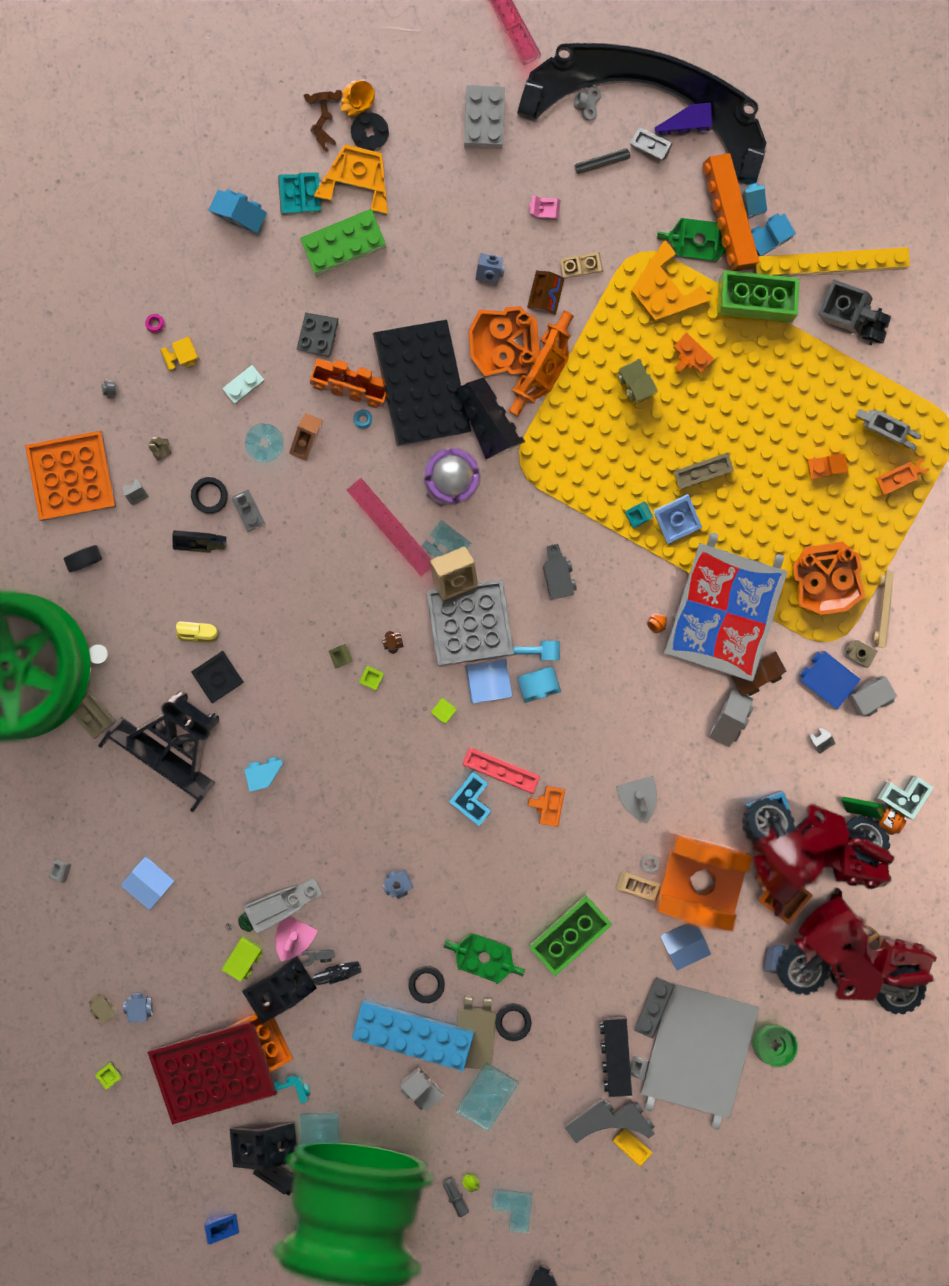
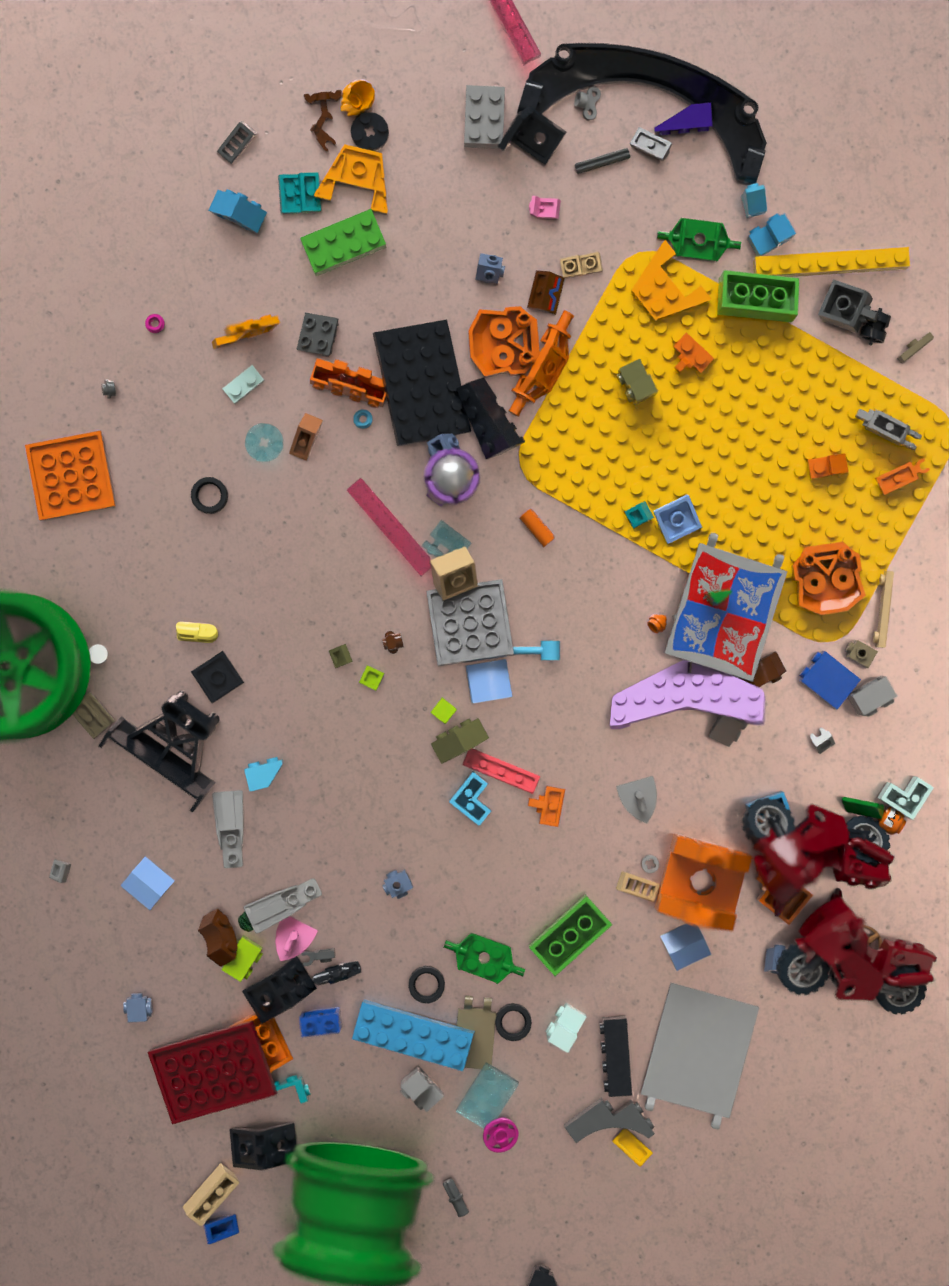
(82, 558): black tyre -> none
(102, 1009): dark tan brick -> none
(108, 1075): lime plate -> none
(135, 492): light grey tile -> none
(159, 447): dark tan arm -> none
(183, 352): yellow brick -> none
(197, 541): black hinge -> none
(210, 1194): none -> tan brick
(219, 937): none -> reddish brown brick
(230, 826): none -> light grey piece
(246, 140): none -> dark grey slope
(246, 329): none -> light orange wing
(248, 510): flat silver plate -> none
(277, 1178): black hinge -> none
(315, 1024): none -> blue window
(319, 1127): clear light blue plate -> none
(442, 442): none -> sand blue brick
(459, 740): none -> olive brick
(471, 1183): lime plate -> none
(500, 1135): none -> dark pink wheel
(518, 1204): clear light blue plate -> none
(524, 131): none -> black bracket
(537, 527): none -> orange brick
(539, 684): medium azure brick -> none
(557, 574): dark grey hinge -> none
(565, 1028): none -> light aqua brick
(639, 1067): light grey slope -> none
(654, 1007): dark grey plate -> none
(679, 690): none -> lavender wing
(703, 471): dark tan plate -> none
(717, 596): none -> green slope
(730, 212): orange brick -> none
(783, 1053): green wheel -> none
(915, 346): none -> dark tan plate

